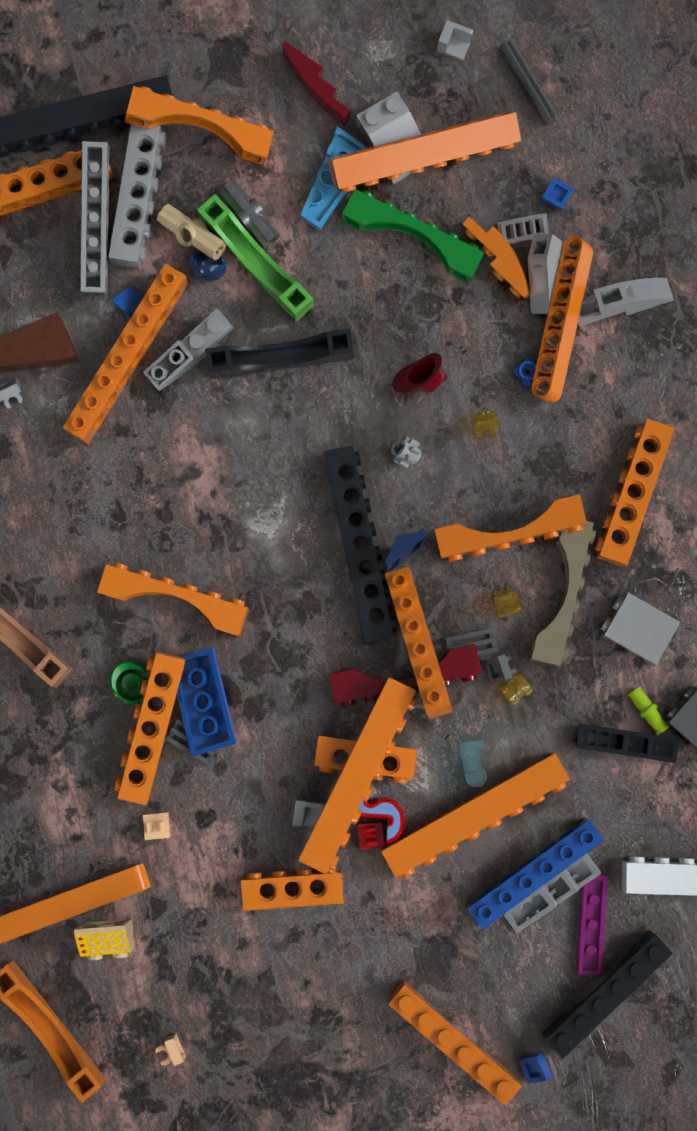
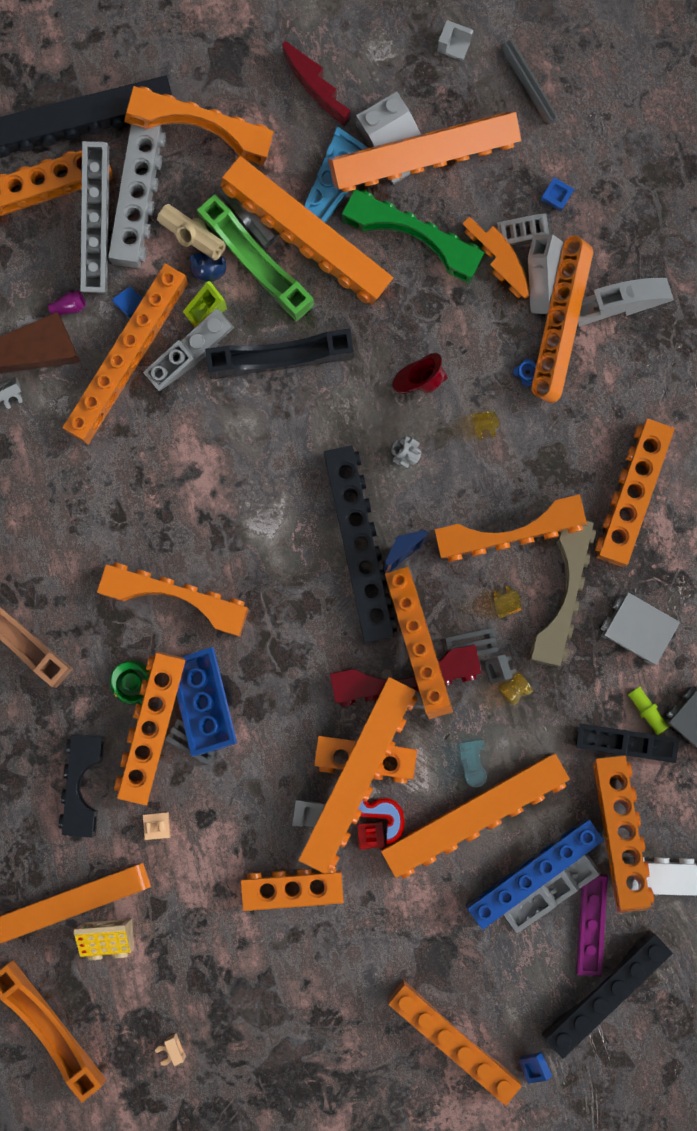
(69, 303): none -> magenta cone
(78, 816): none -> black arch
(204, 304): none -> lime slope
(305, 231): none -> orange brick
(625, 898): none -> orange brick

